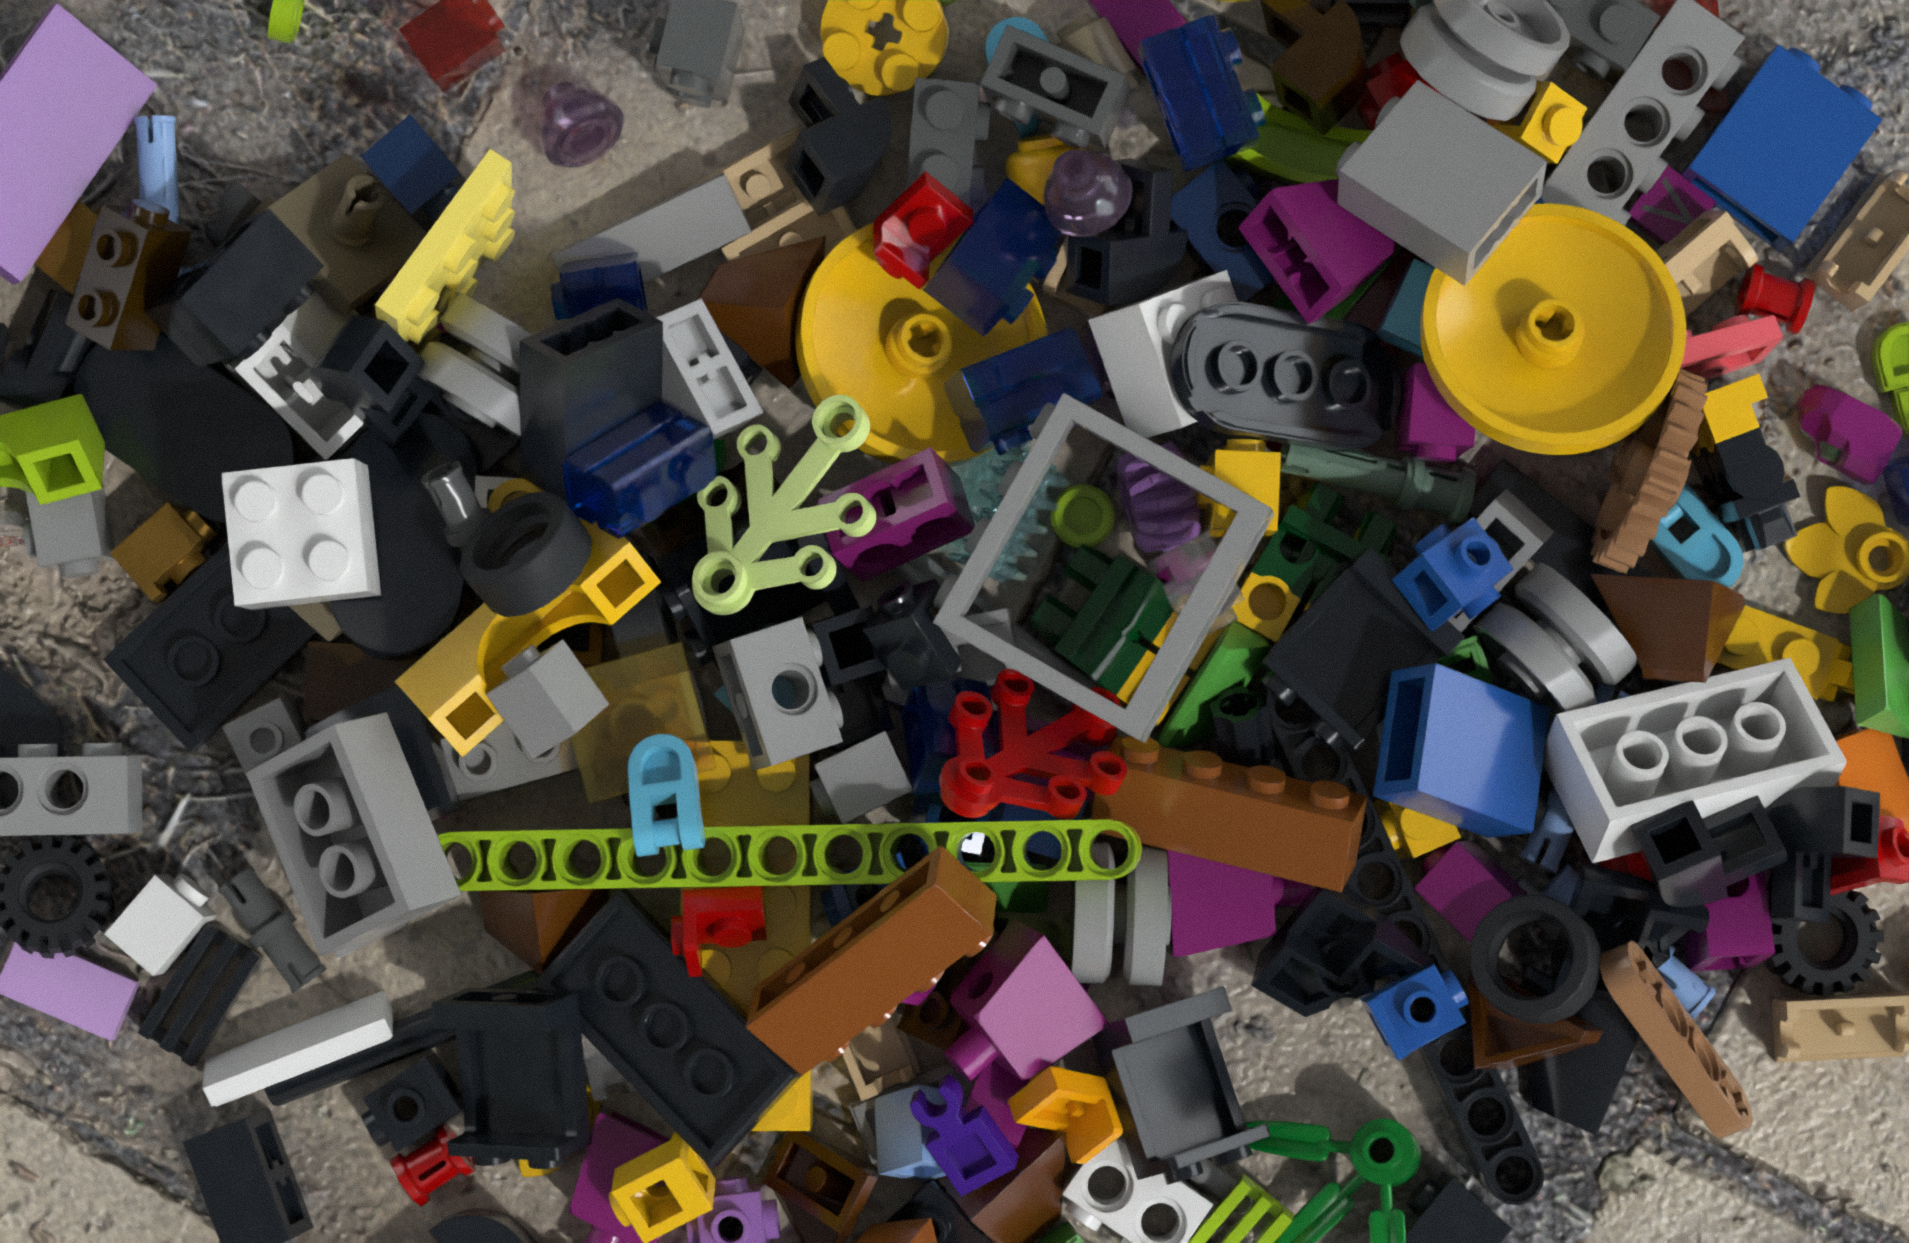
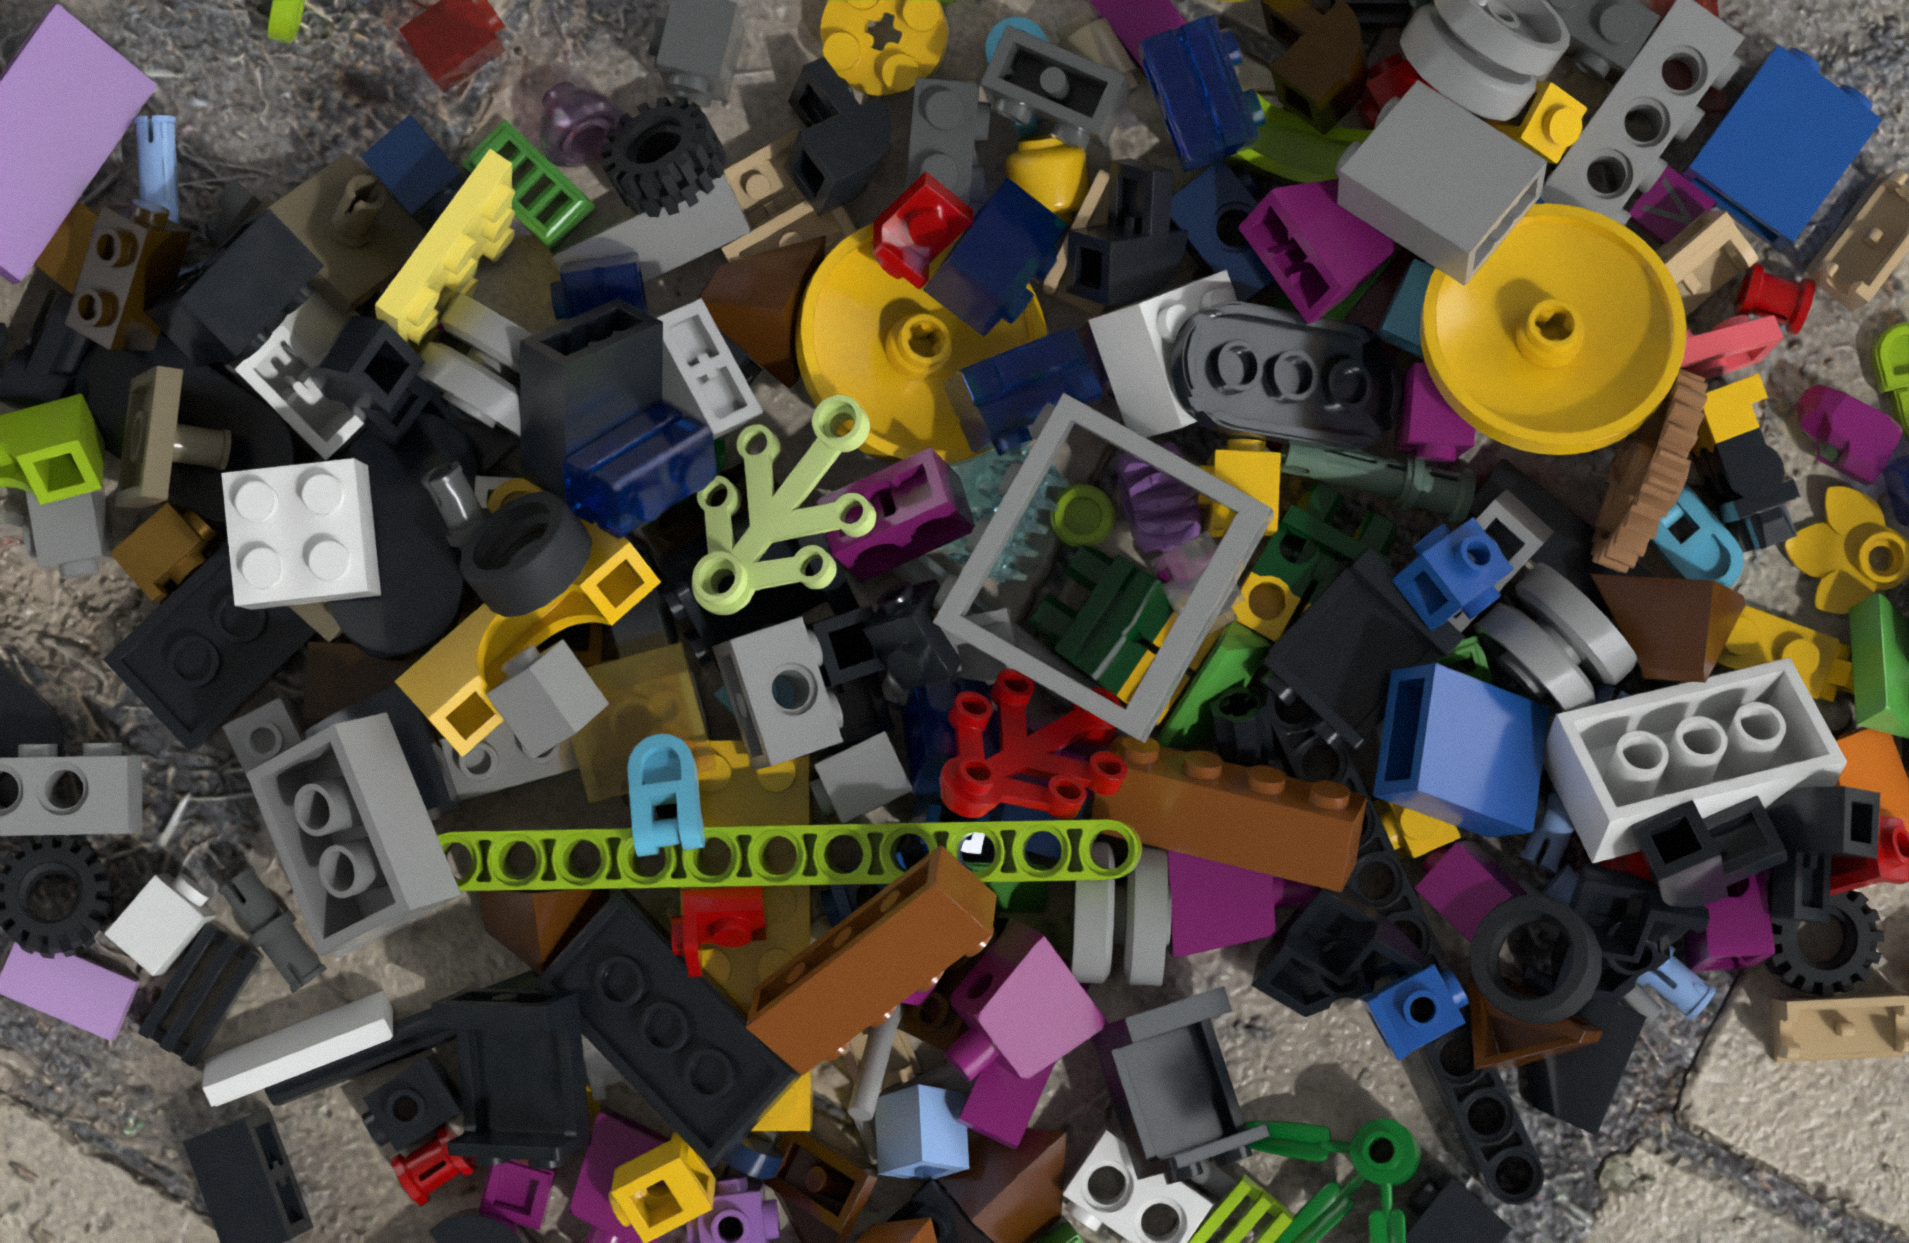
(157, 440): none -> dark tan tile
(518, 1192): none -> magenta tile
(566, 218): none -> bright green slope
(673, 179): none -> black tyre
(756, 1157): none -> dark blue tile
(873, 1068): none -> light grey bar
(963, 1144): dark purple plate -> none
(1070, 1104): light orange bracket -> none
(1086, 193): clear purple brick -> none
(1675, 1039): medium nougat beam -> none

